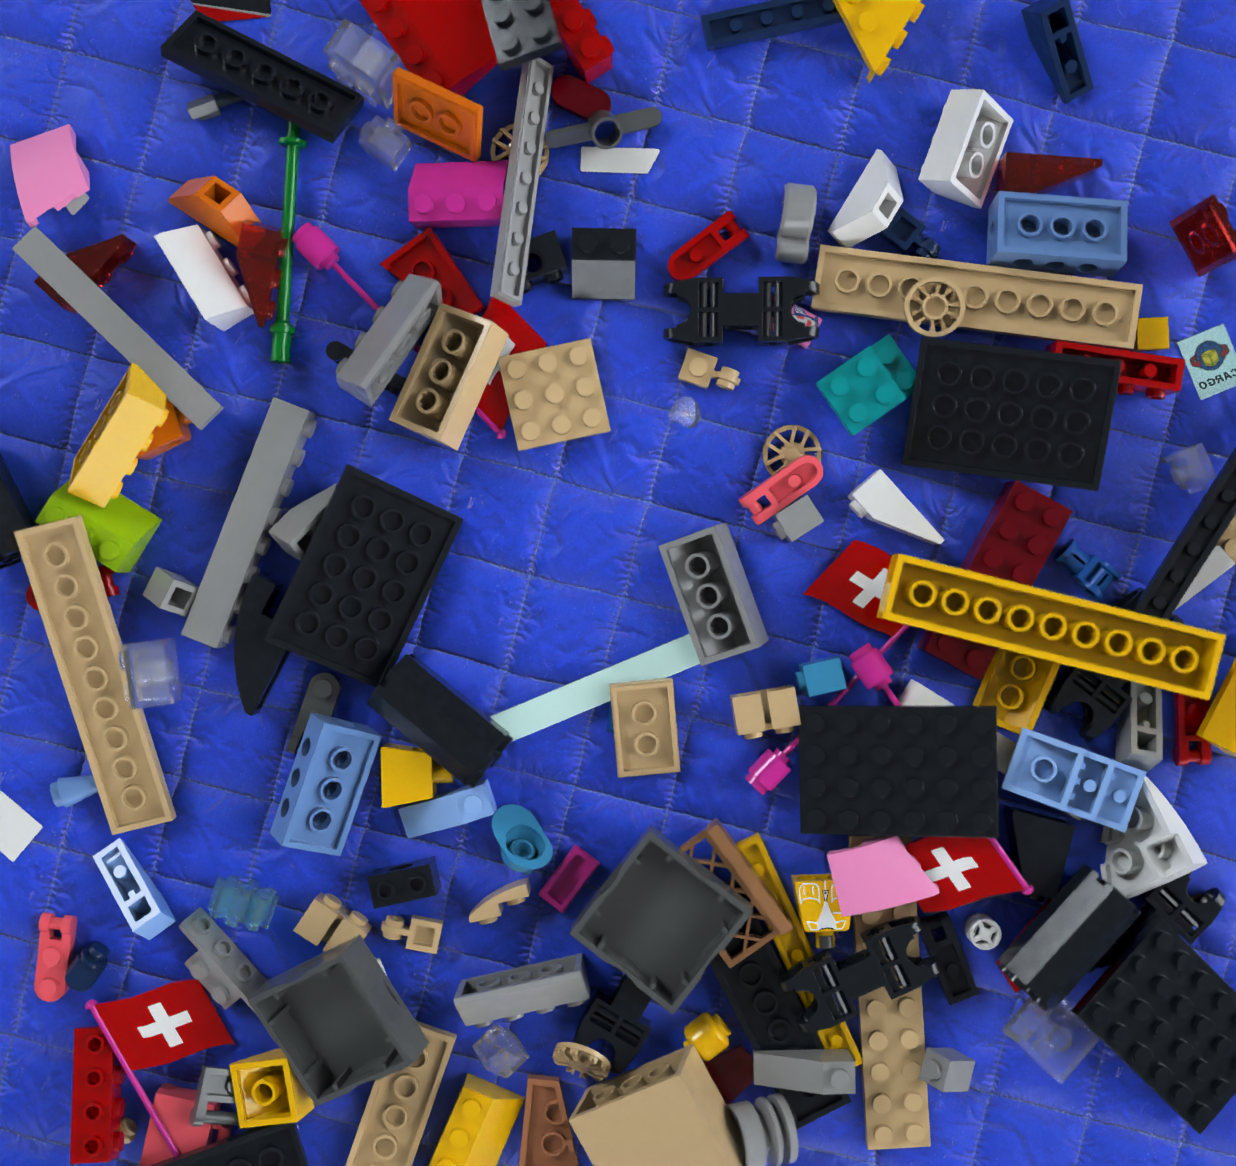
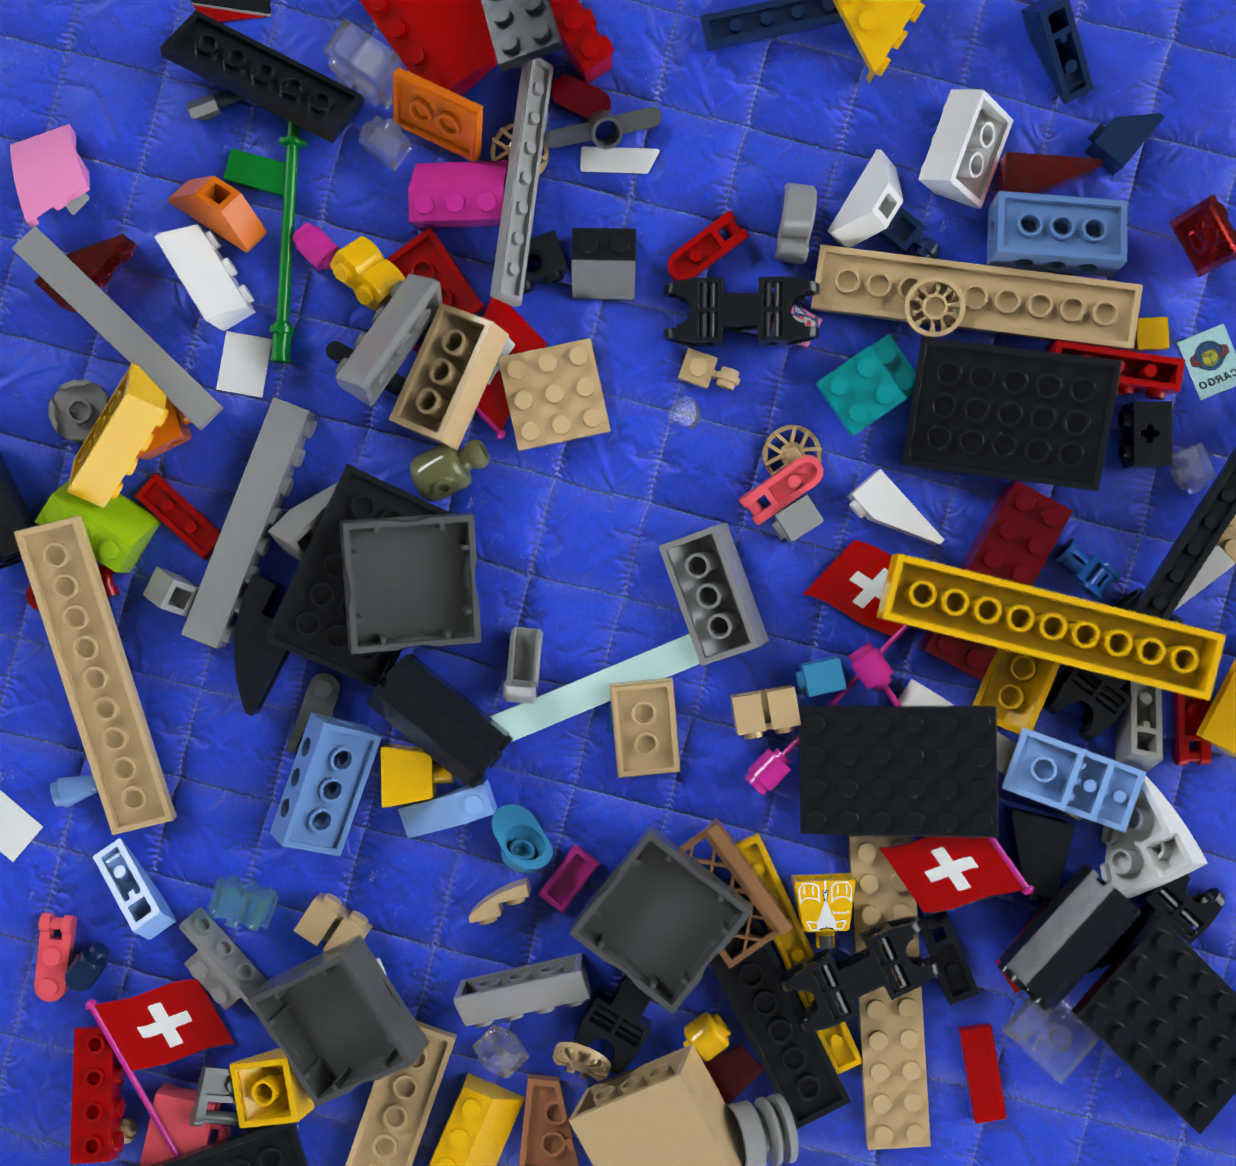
(77, 408): none -> light grey tile
(151, 673): clear slope -> none
(179, 515): none -> red tile
(244, 364): none -> white sticker
(255, 172): none -> green tile
(258, 259): clear red slope -> none
(366, 272): none -> yellow brick
(404, 882): black brick -> none
(410, 581): none -> dark grey tile
(422, 933): tan plate -> none
(445, 470): none -> olive piece
(523, 665): none -> light grey animal
(806, 1070): light grey slope -> none
(878, 876): bright pink slope -> none
(947, 1069): light grey brick -> none
(982, 1073): none -> red tile
(988, 936): white wheel -> none
(1121, 139): none -> dark blue slope
(1156, 421): none -> black brick

